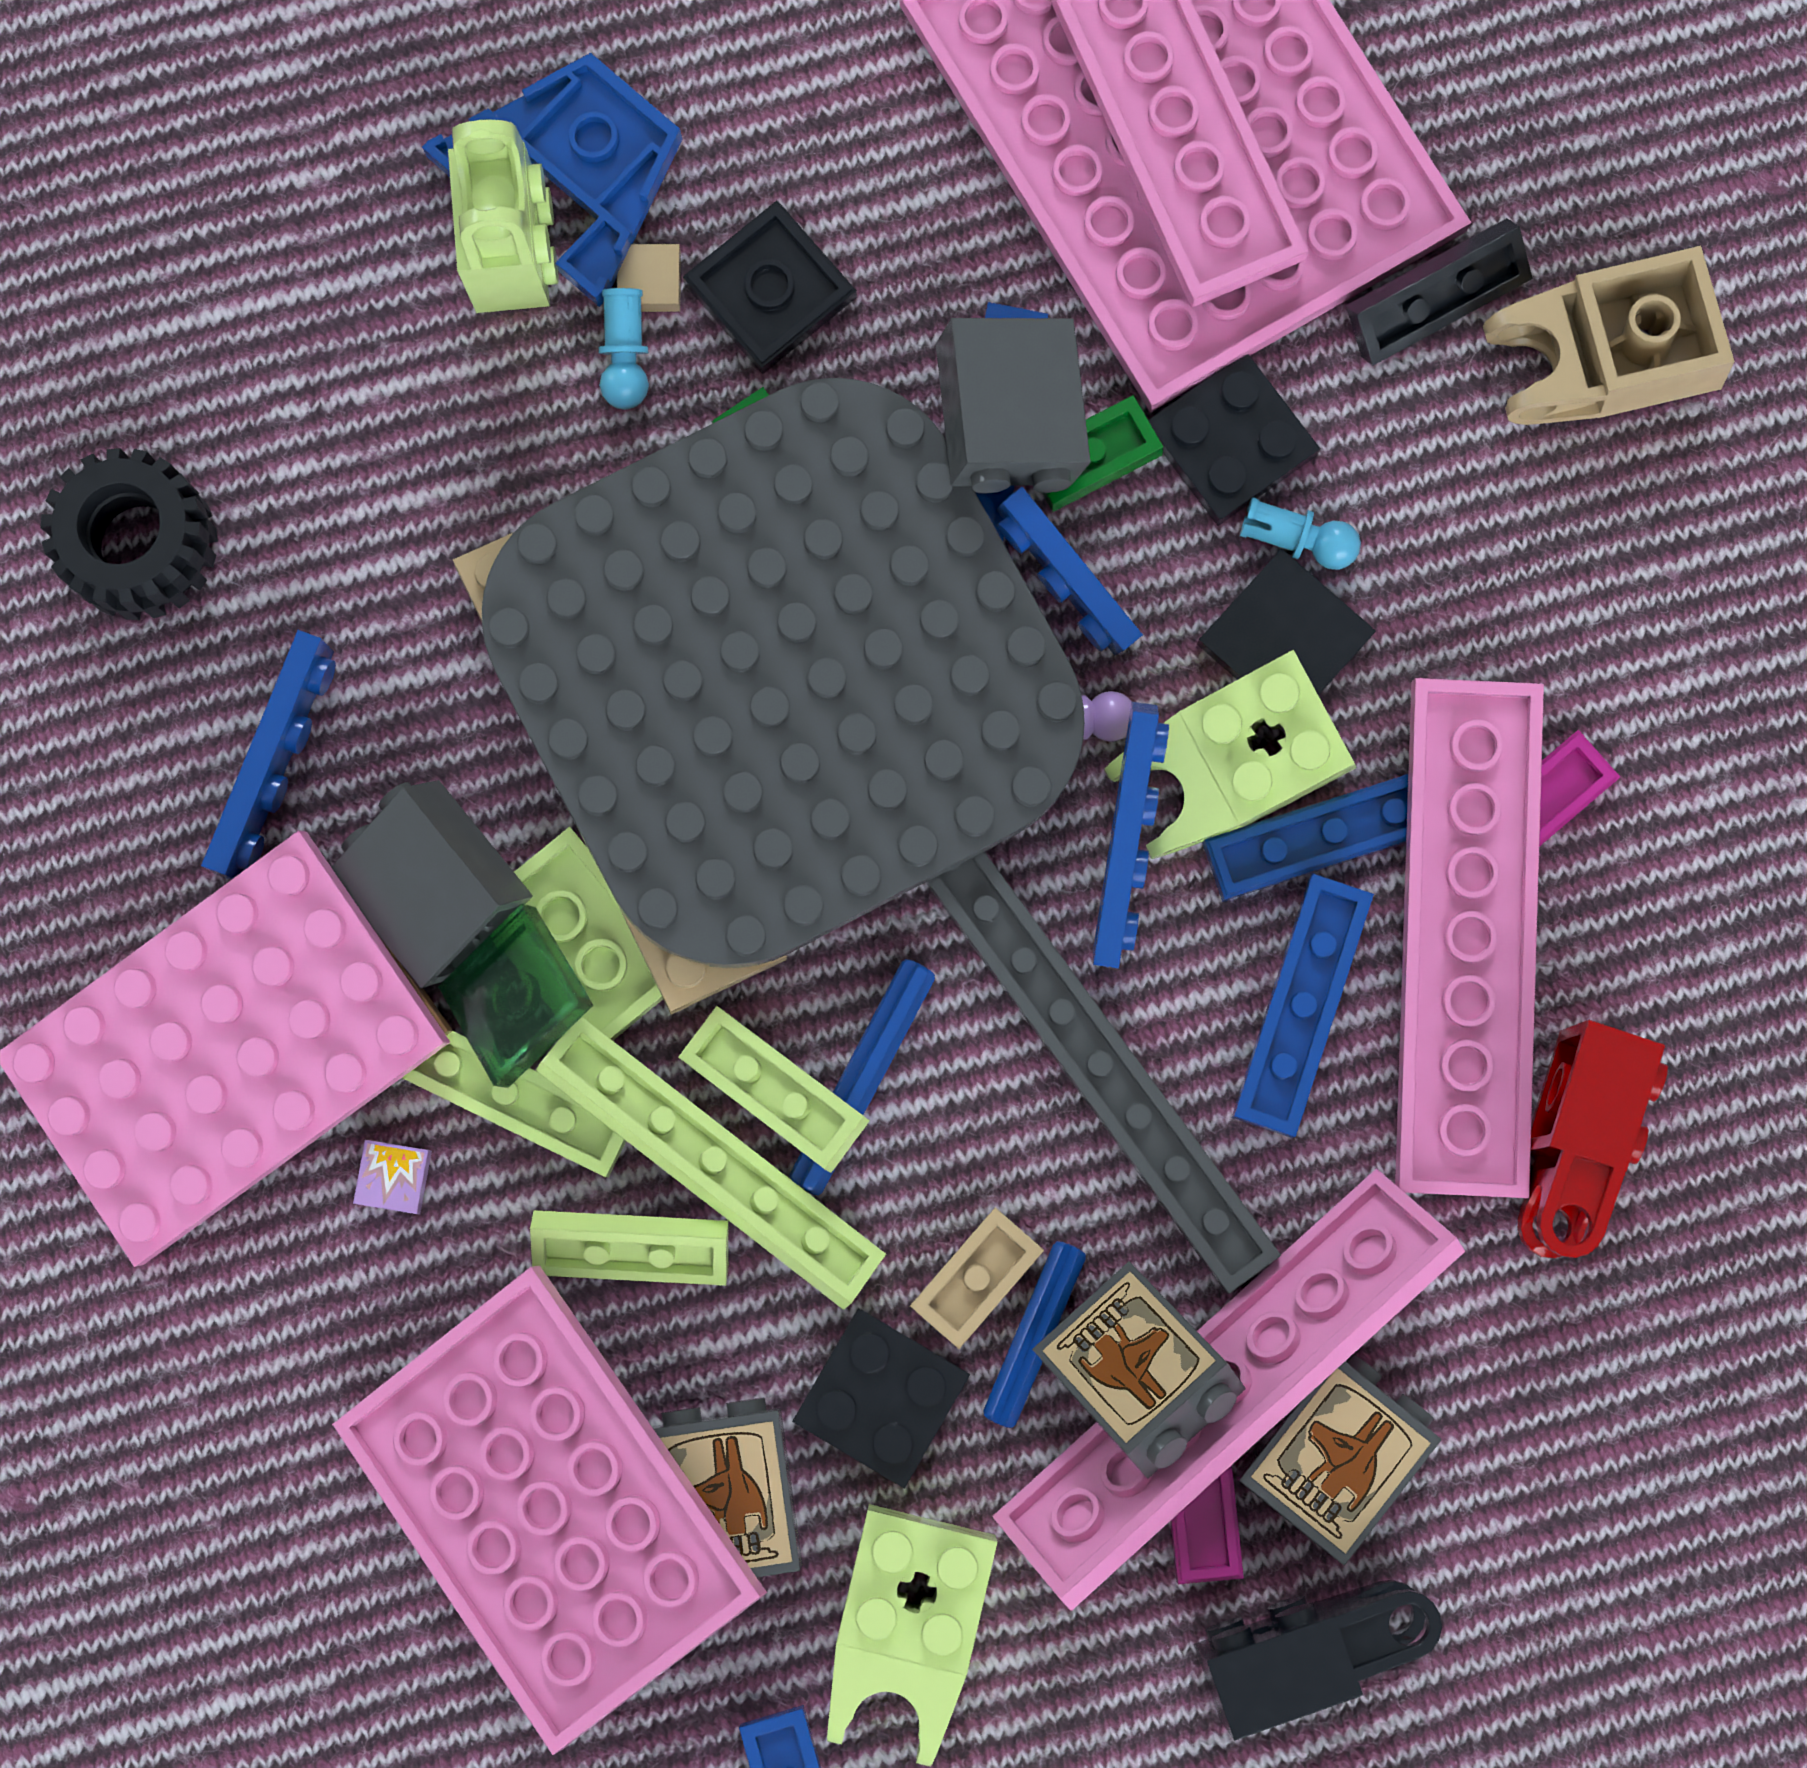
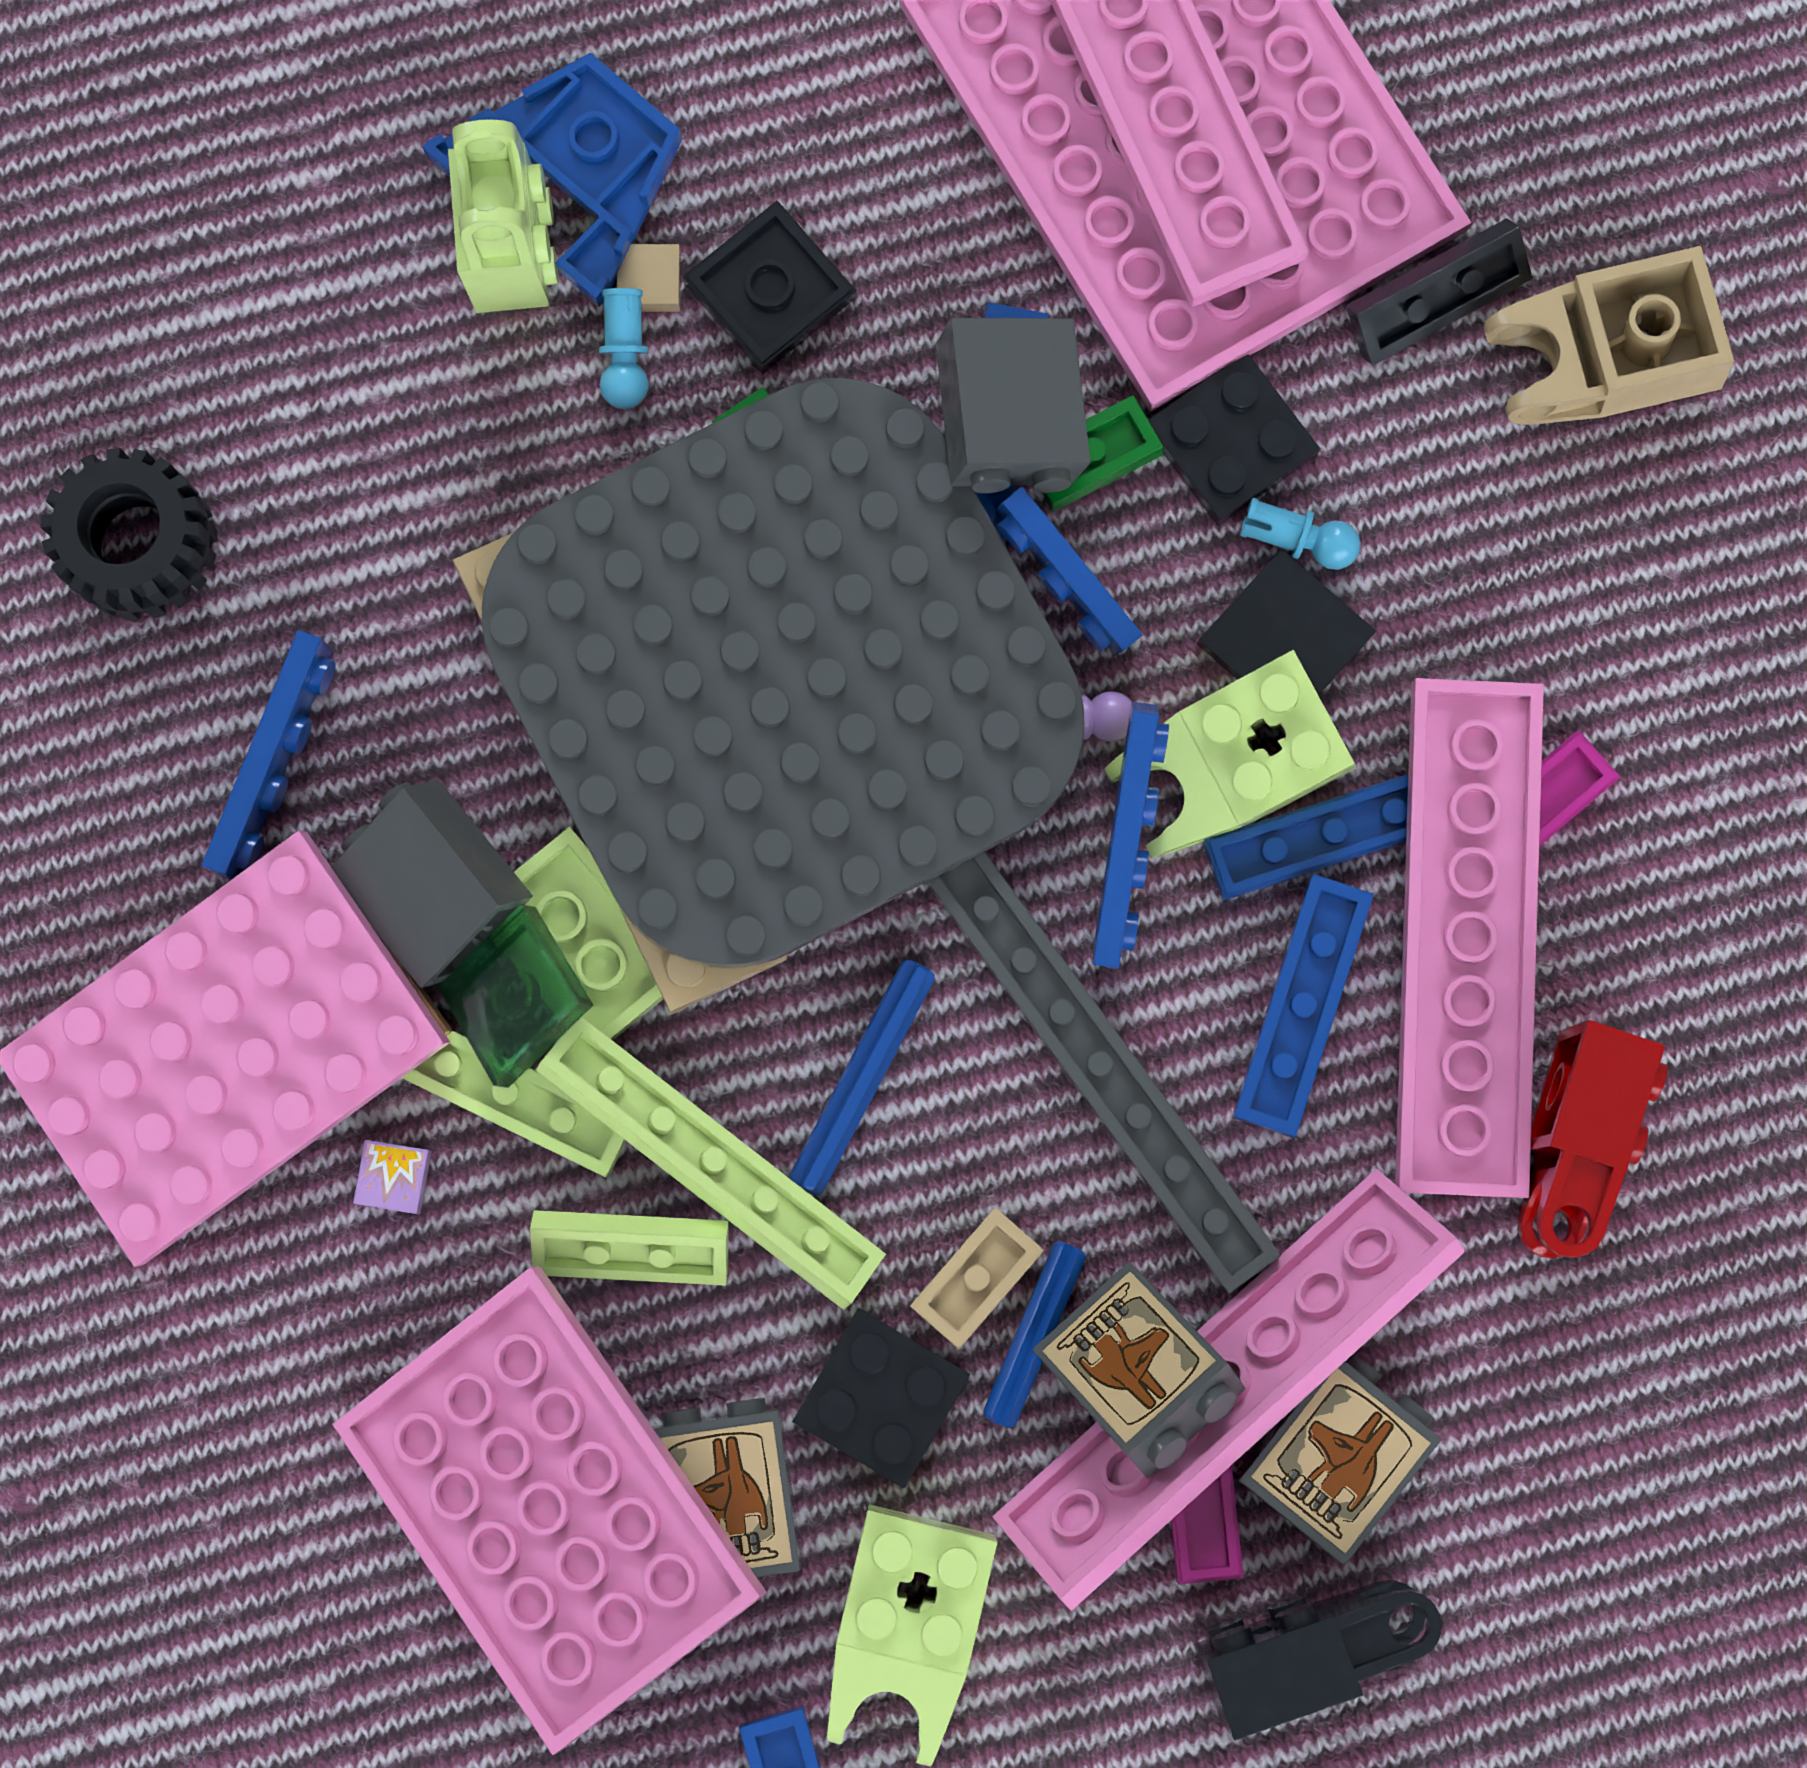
(774, 1089): yellowish green plate -> none

